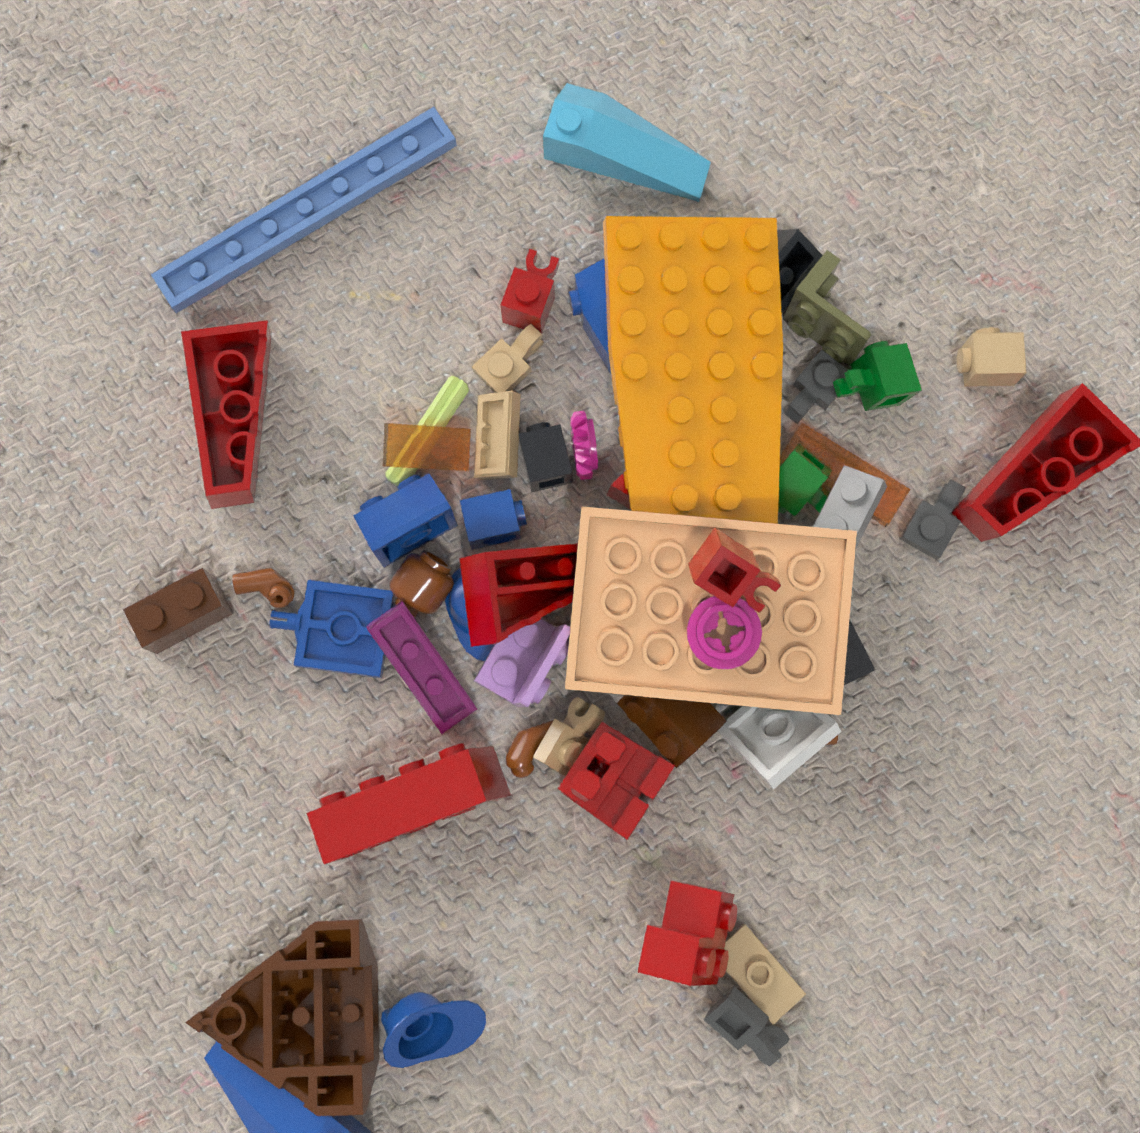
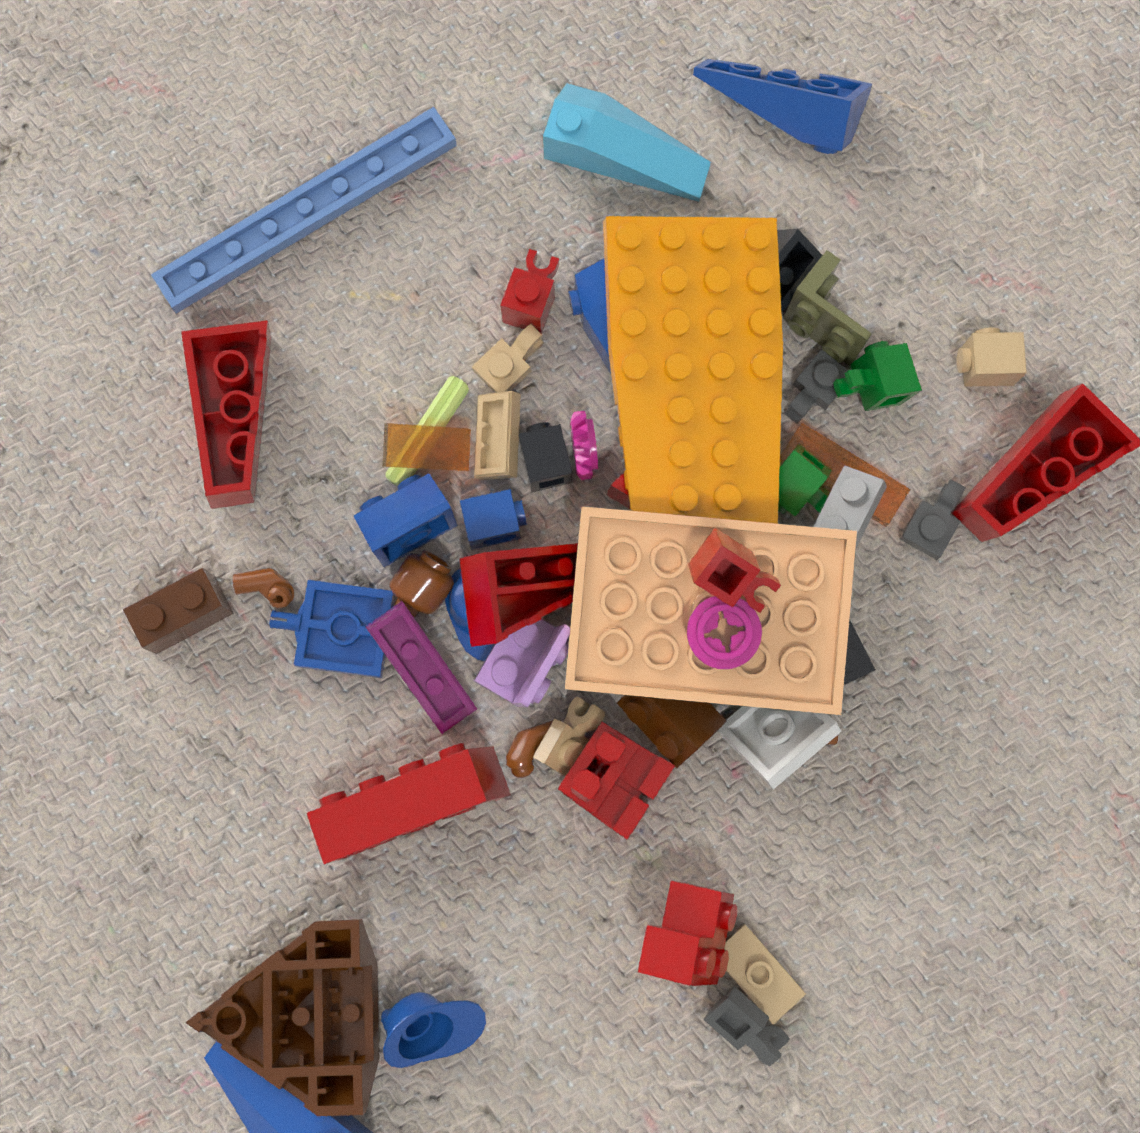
(810, 110): none -> blue wedge

